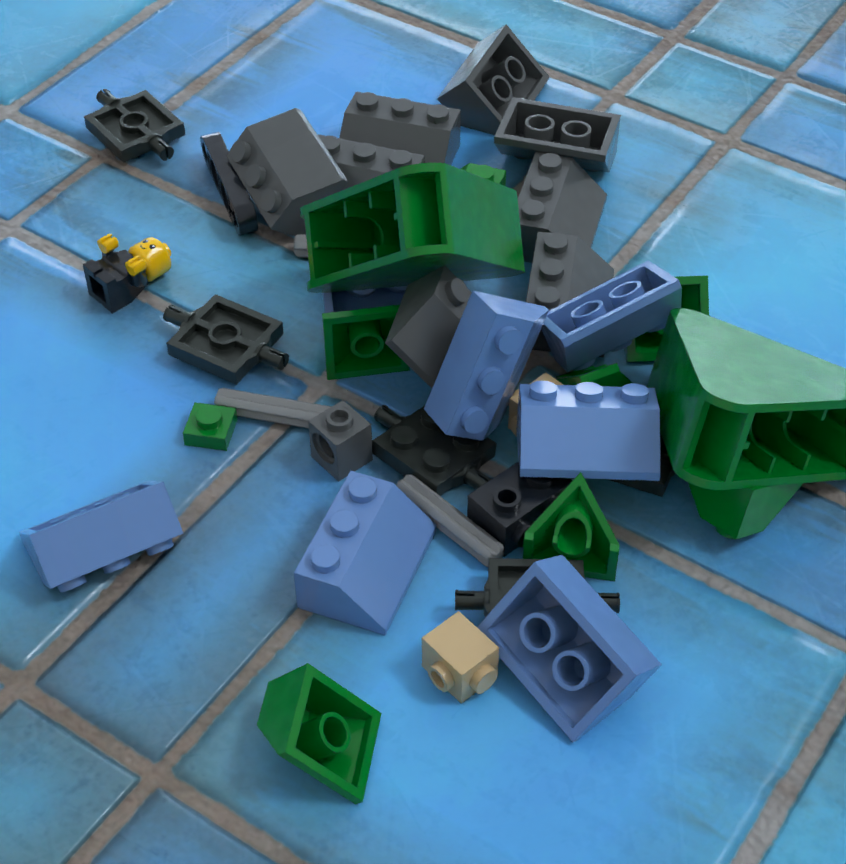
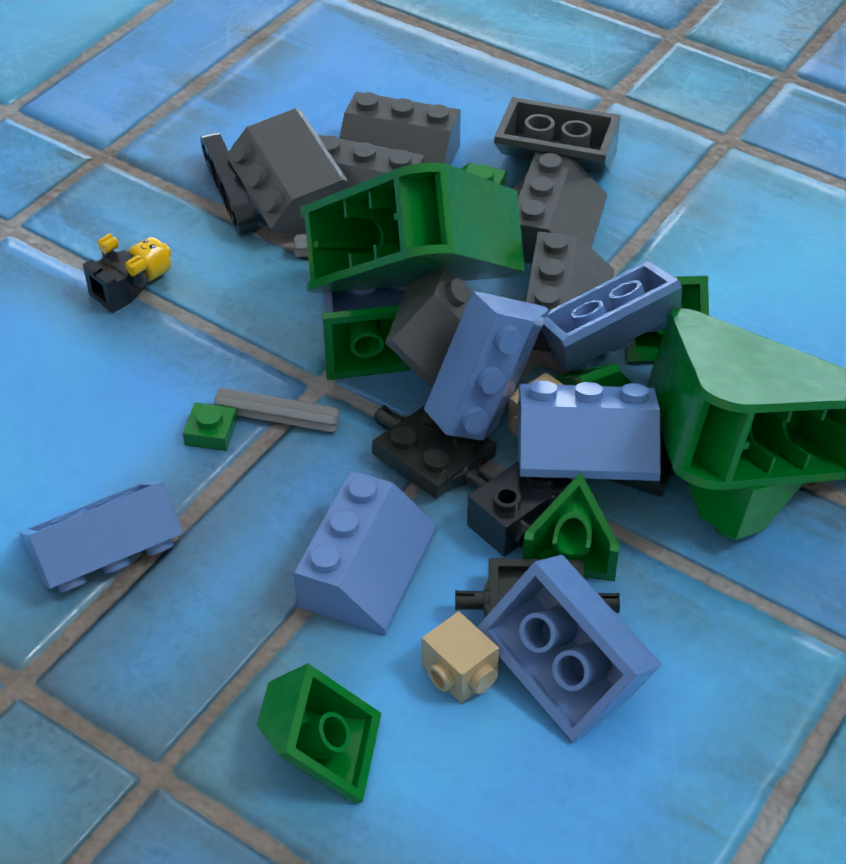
(134, 125): pearl dark grey plate -> none
(225, 338): pearl dark grey plate -> none
(340, 440): dark grey brick -> none
(452, 521): light grey axle -> none
(490, 78): dark grey slope -> none

